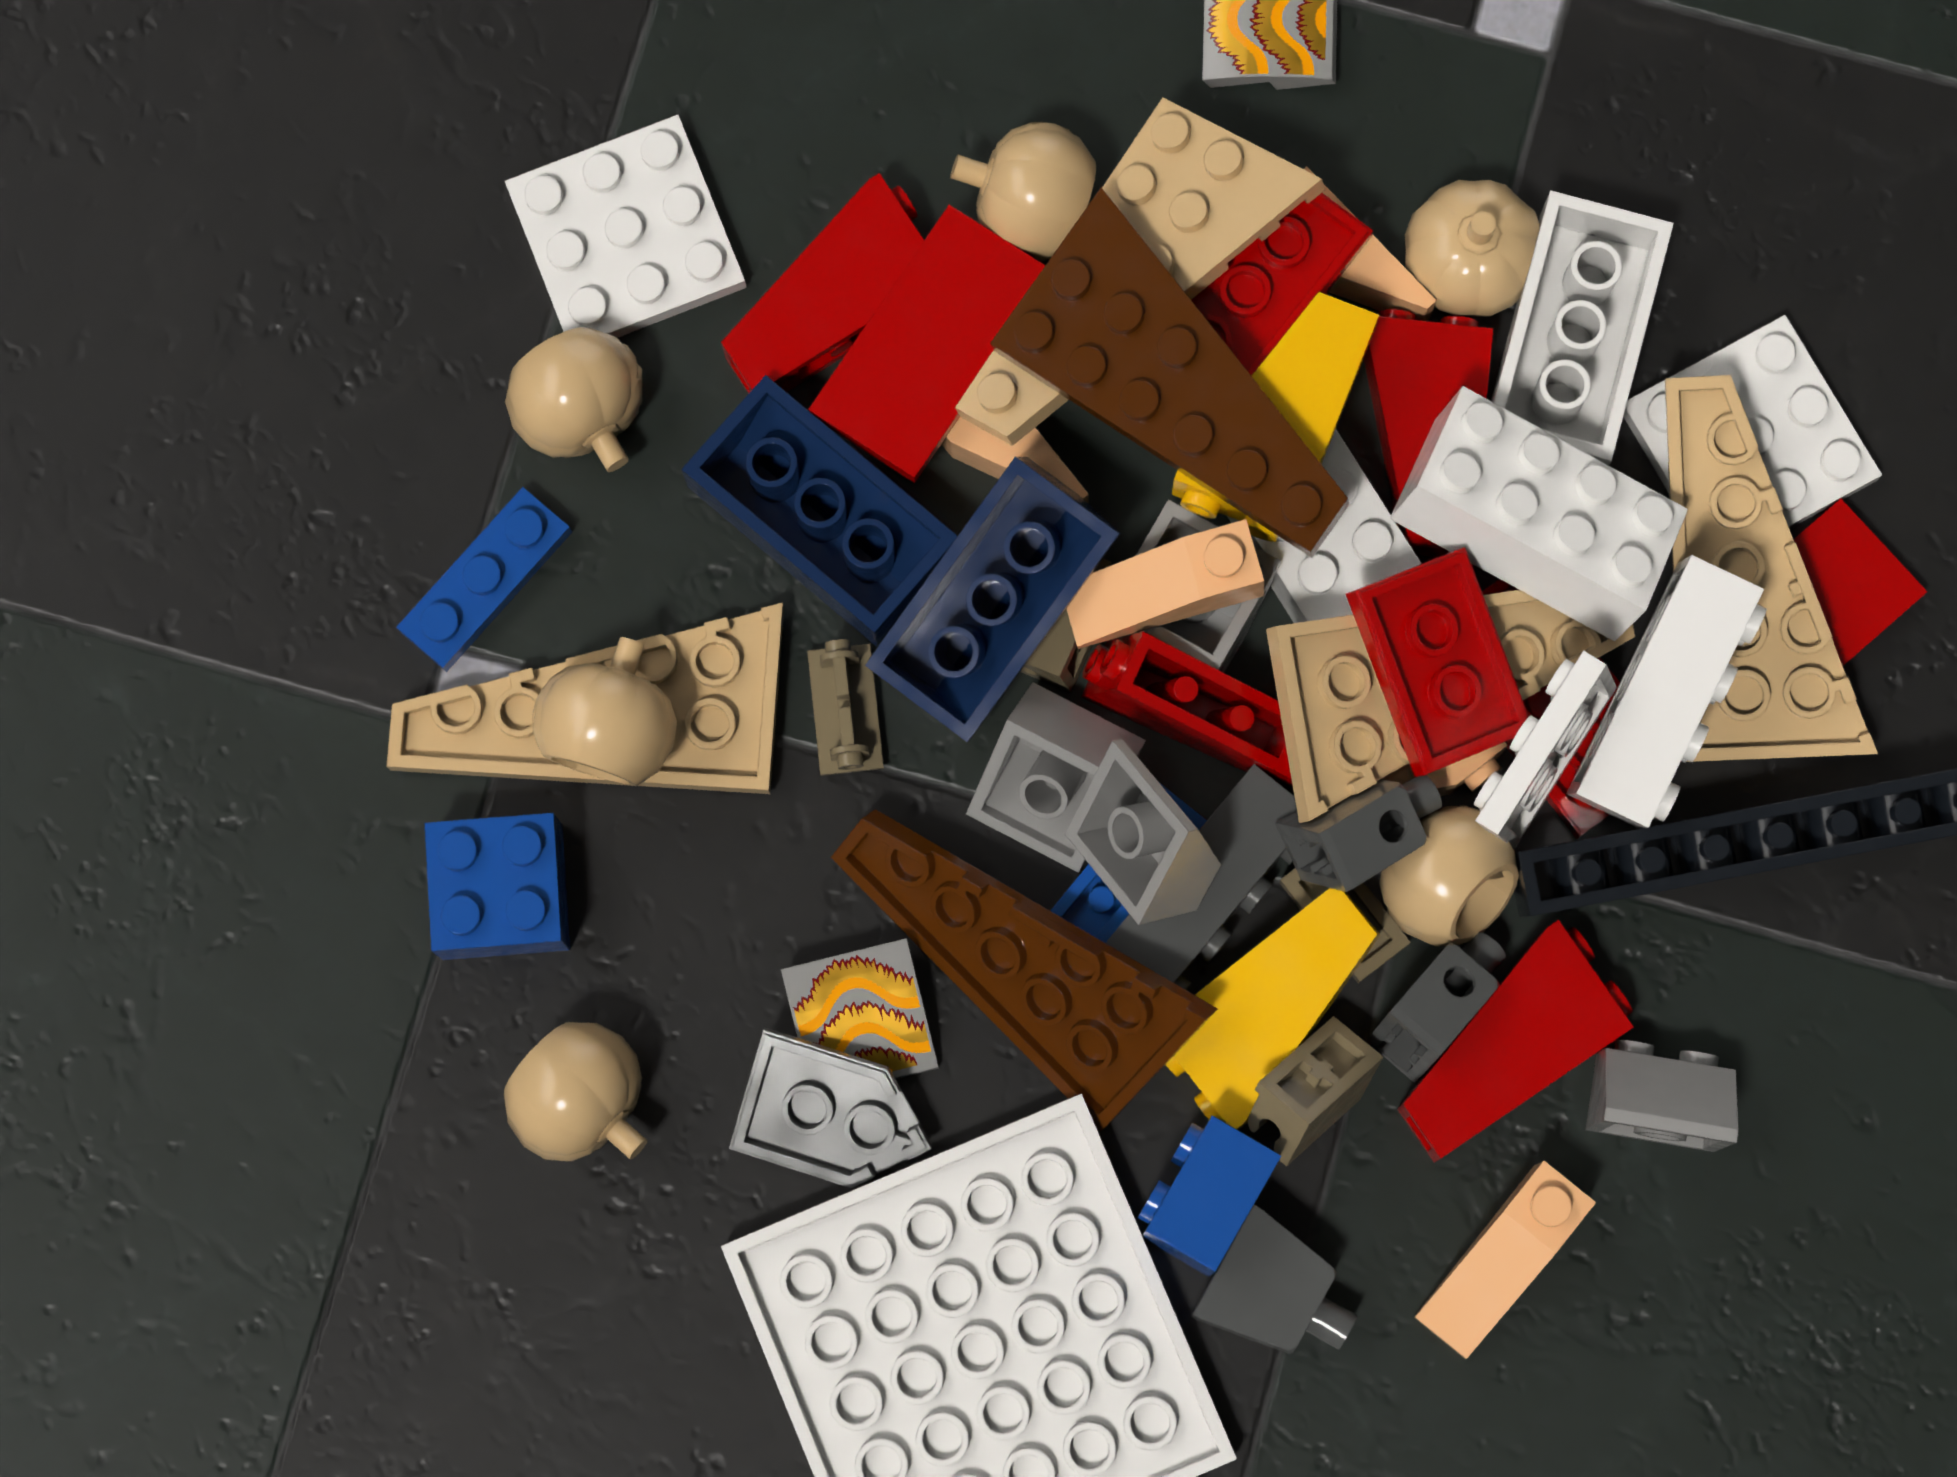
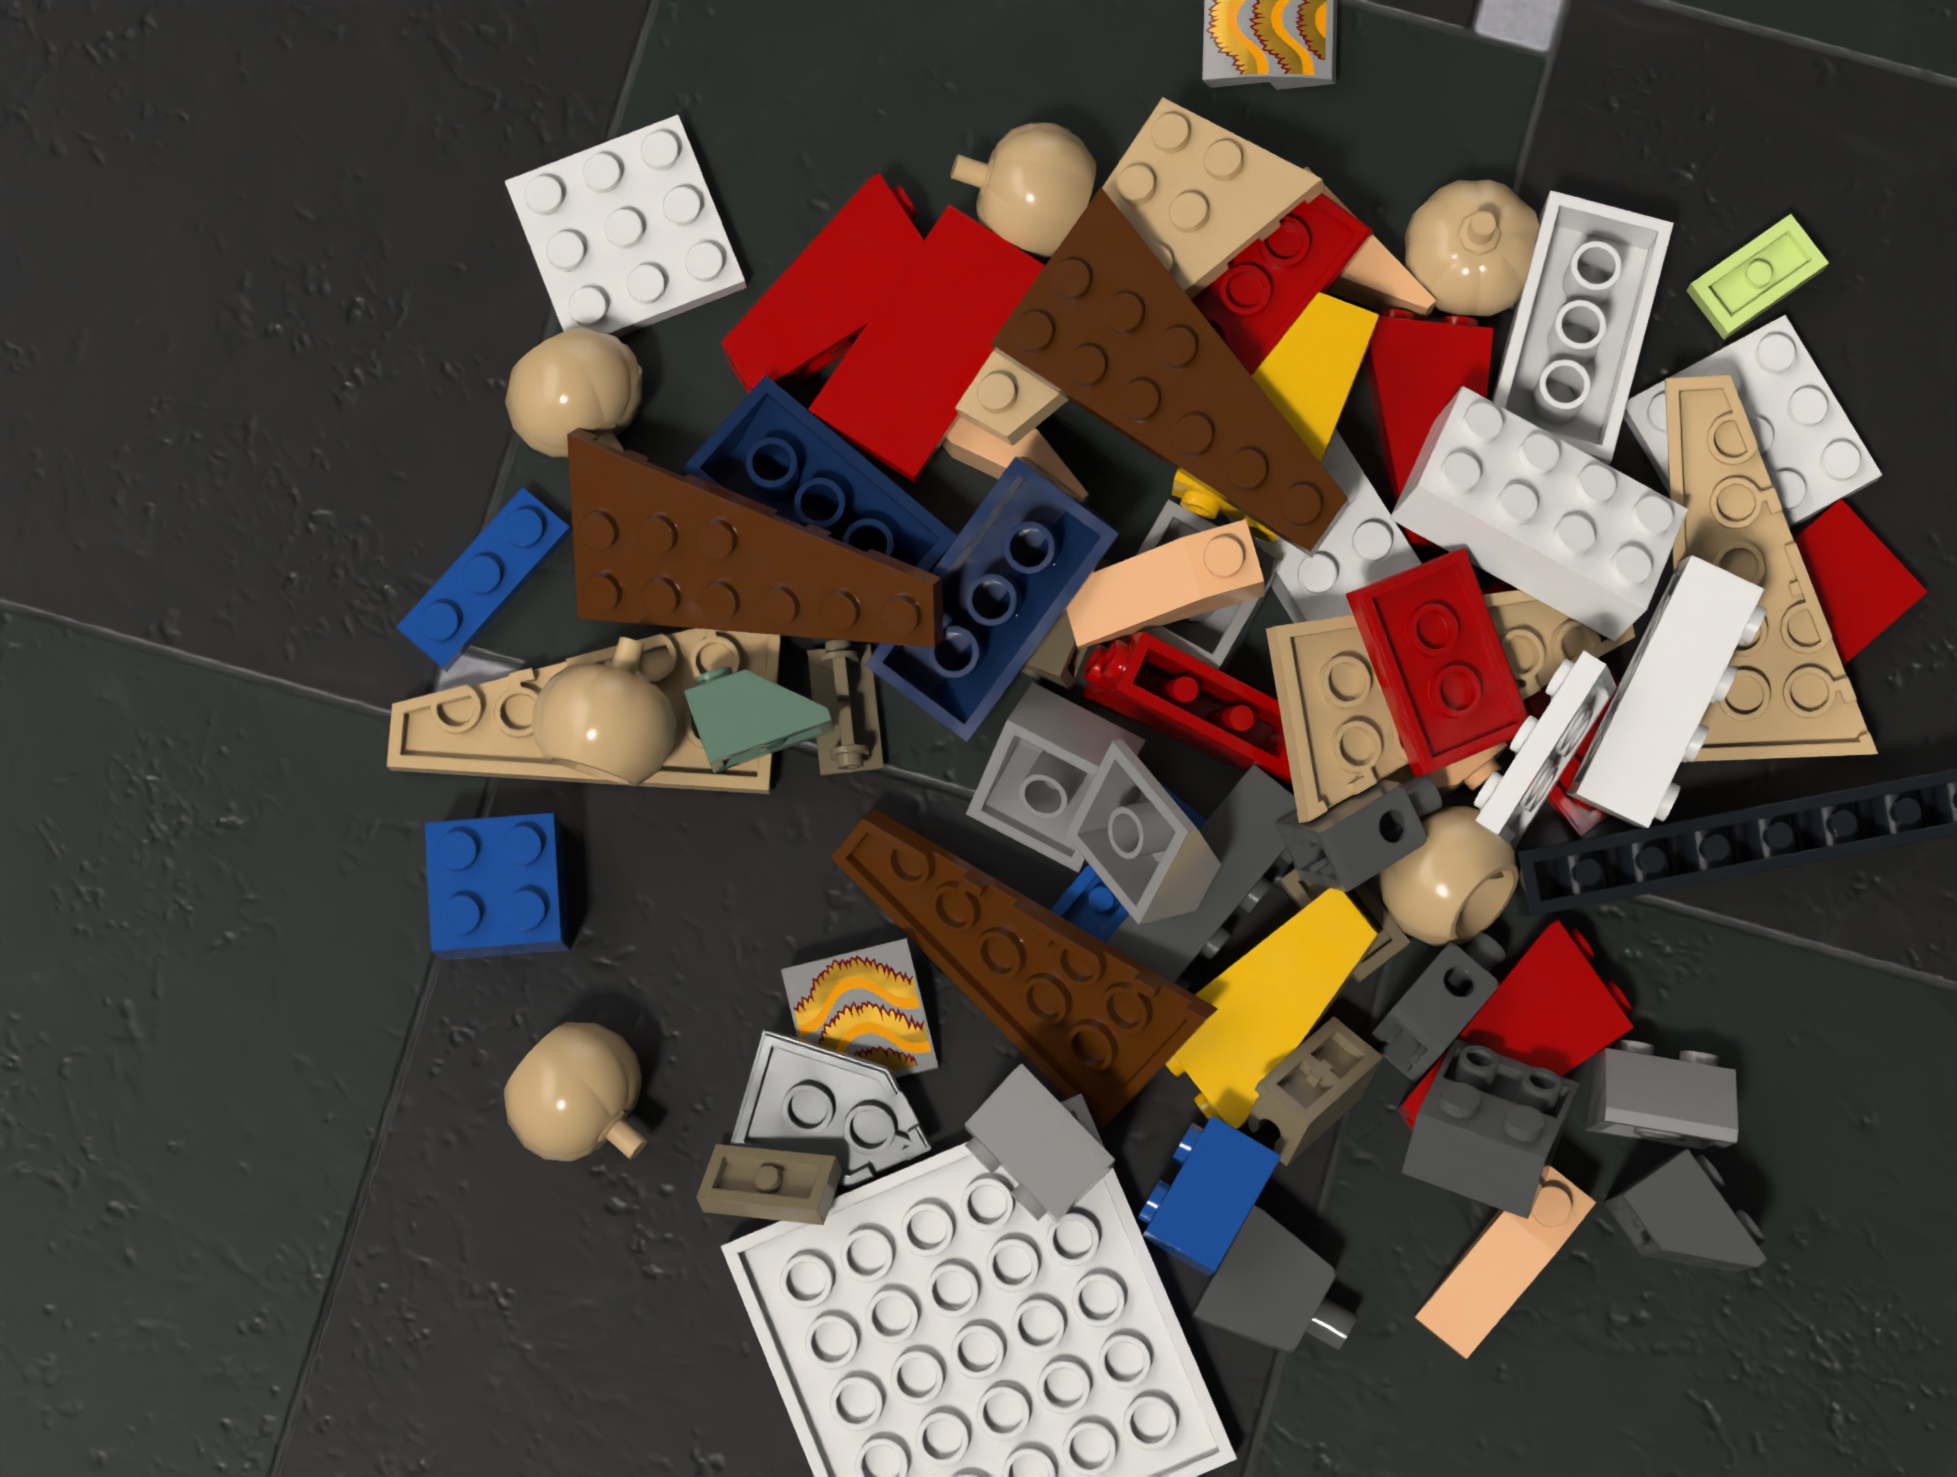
(714, 560): none -> reddish brown wing
(750, 717): none -> sand green slope
(769, 1184): none -> dark tan plate
(1037, 1146): none -> light grey slope
(1490, 1128): none -> dark grey slope
(1683, 1218): none -> dark grey slope
(1757, 276): none -> yellowish green plate

